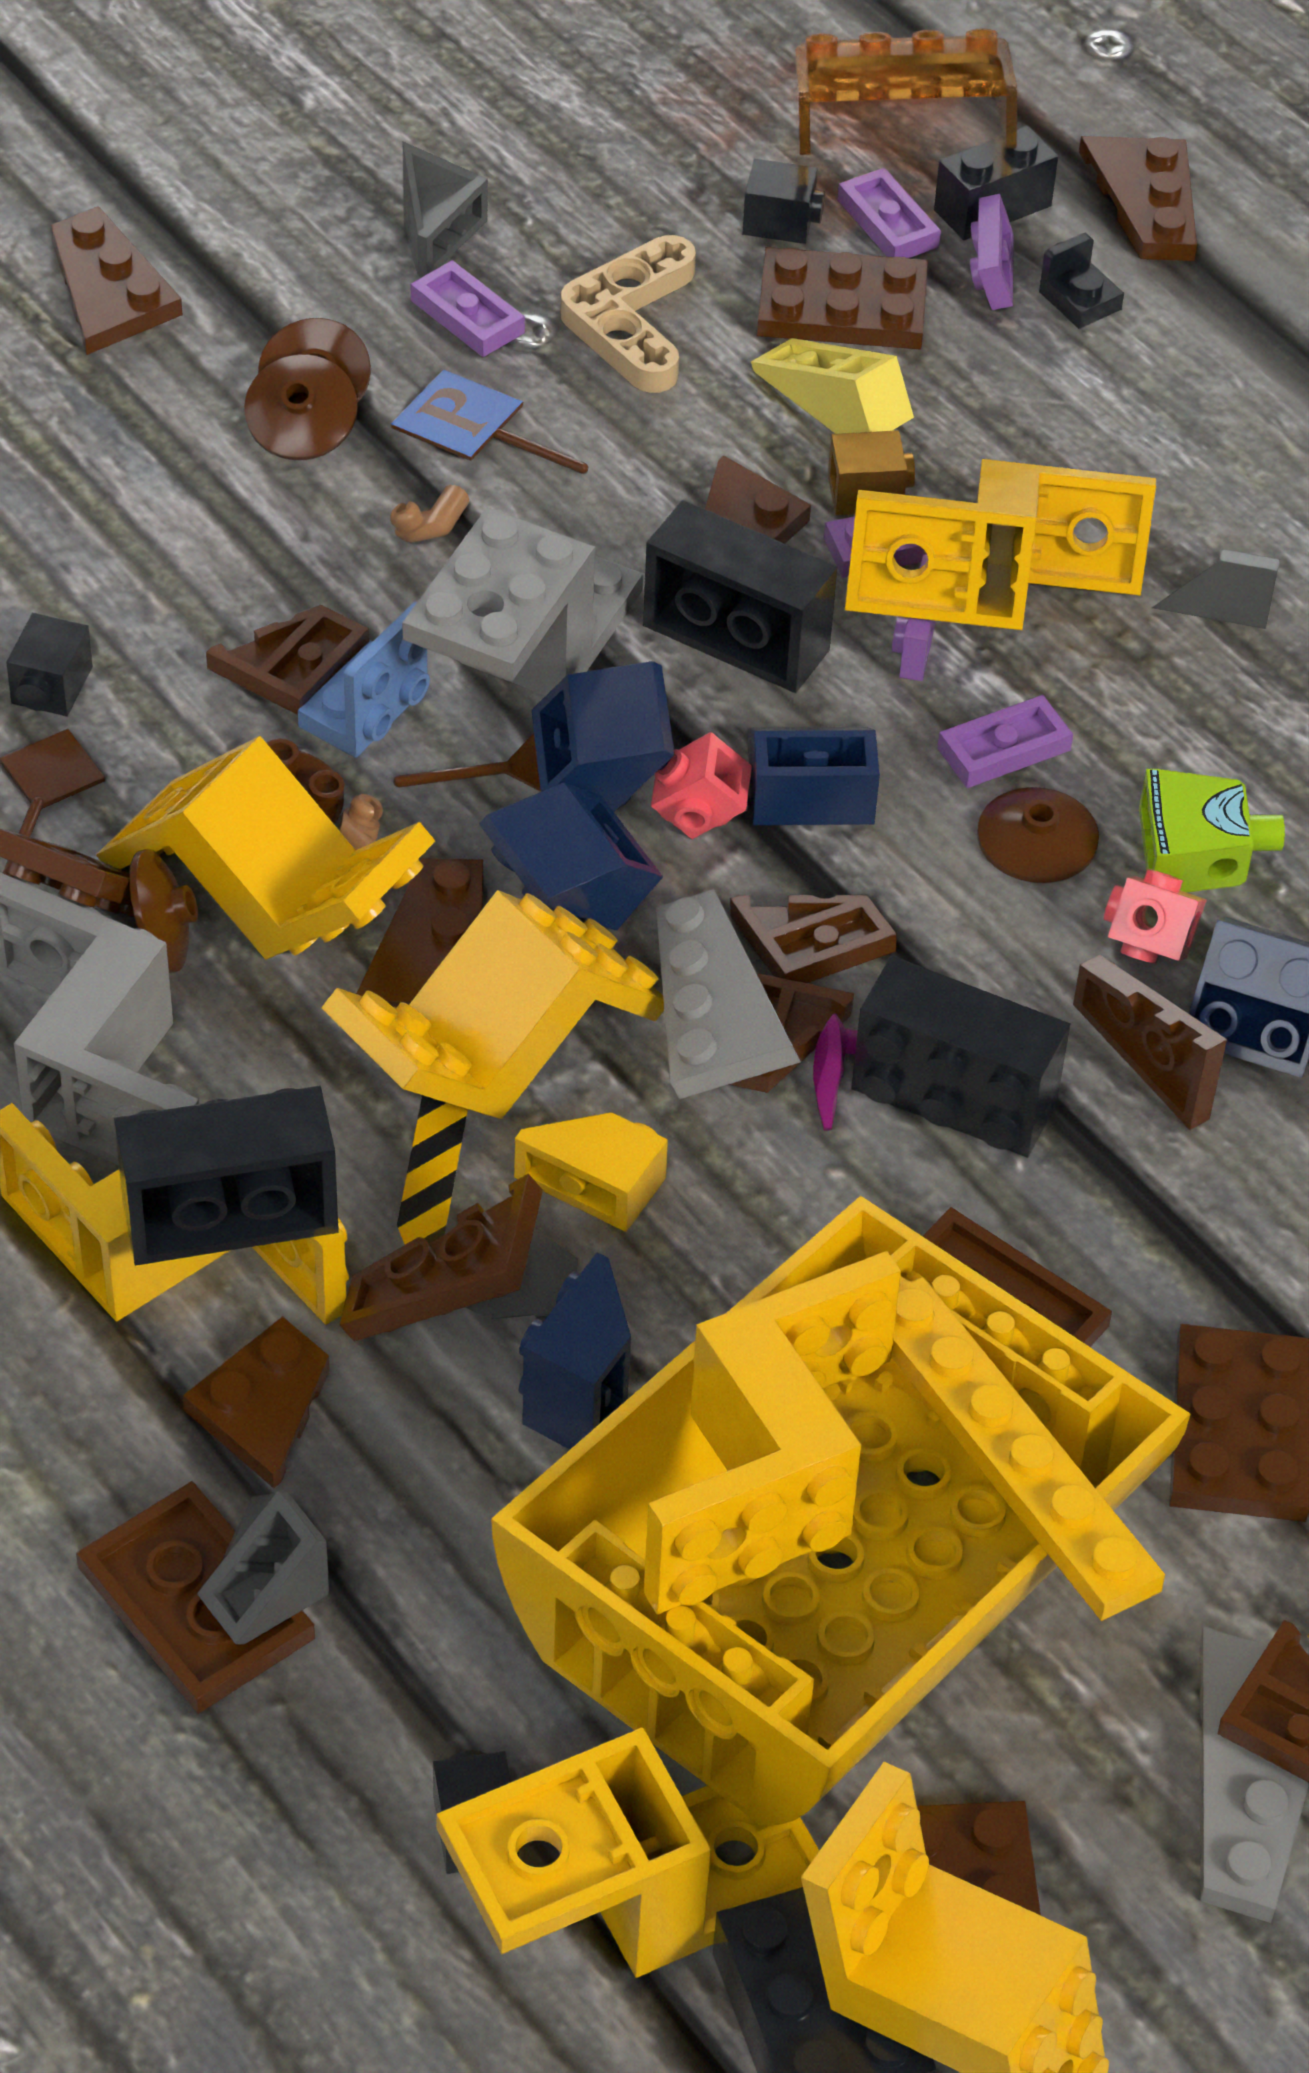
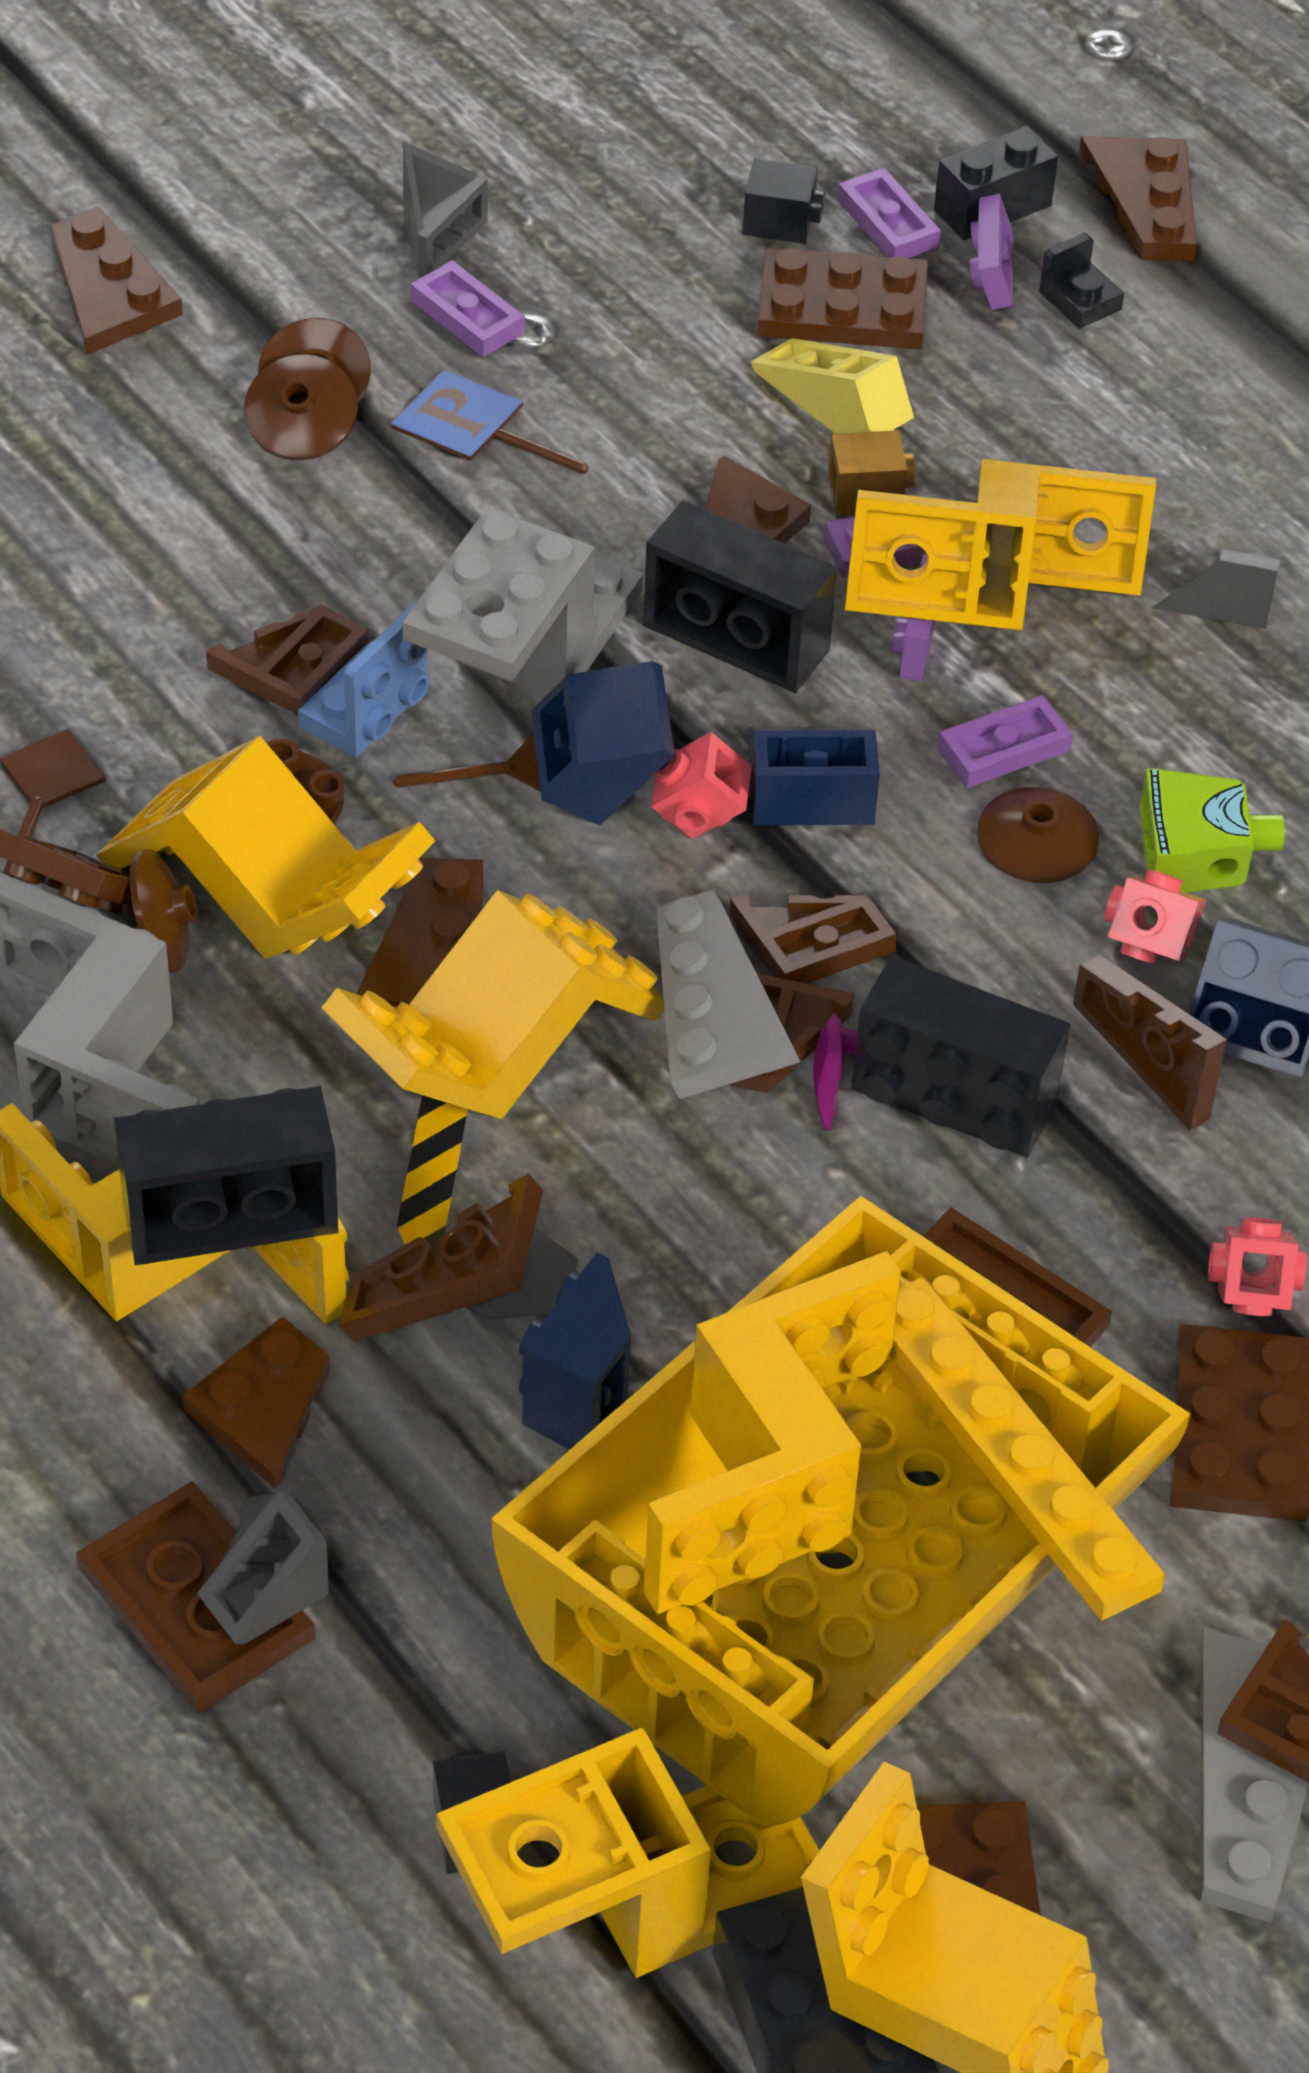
(49, 664): black brick -> none
(360, 821): medium nougat arm -> none
(432, 523): medium nougat arm -> none
(573, 854): dark blue slope -> none
(595, 1164): yellow slope -> none
(597, 306): tan beam -> none
(905, 69): clear orange windscreen -> none
(1272, 1285): none -> coral brick

